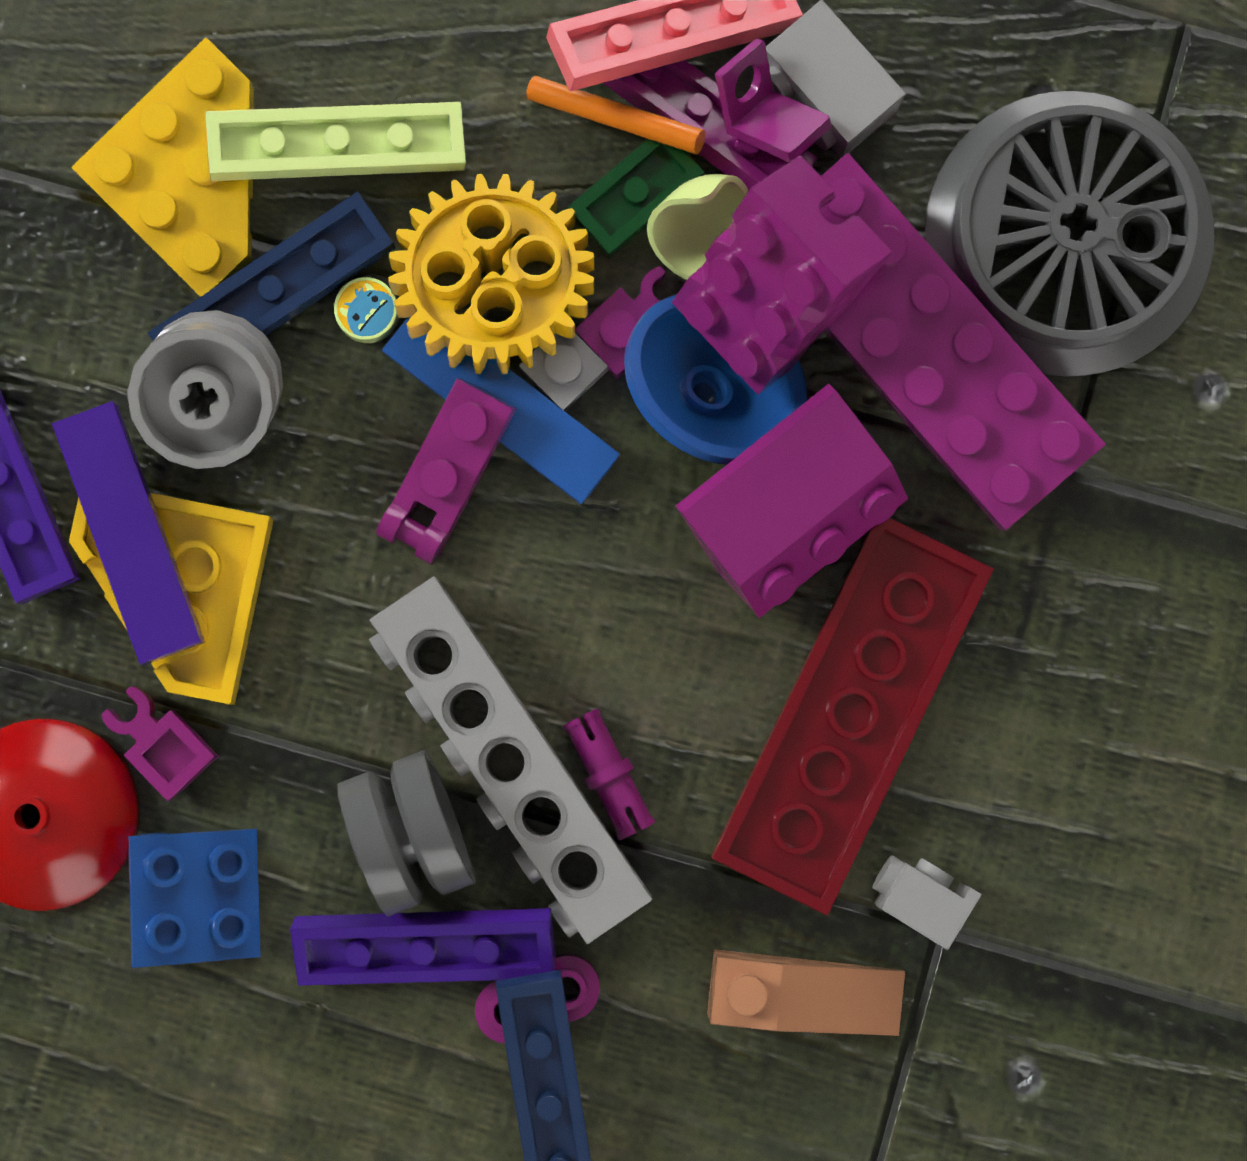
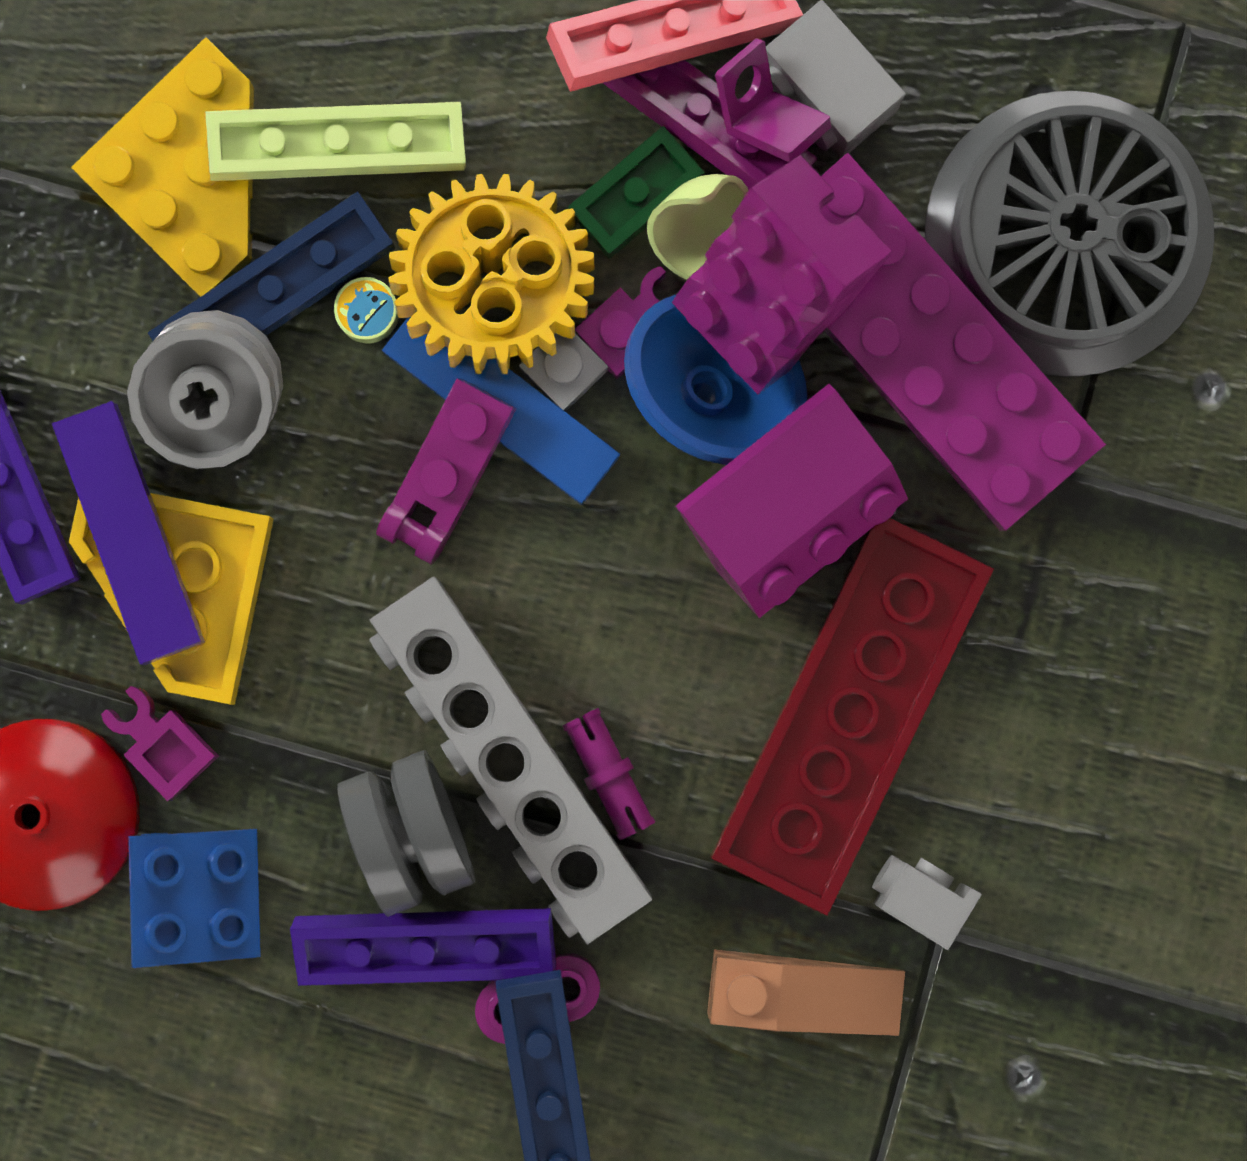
(616, 115): orange bar -> none

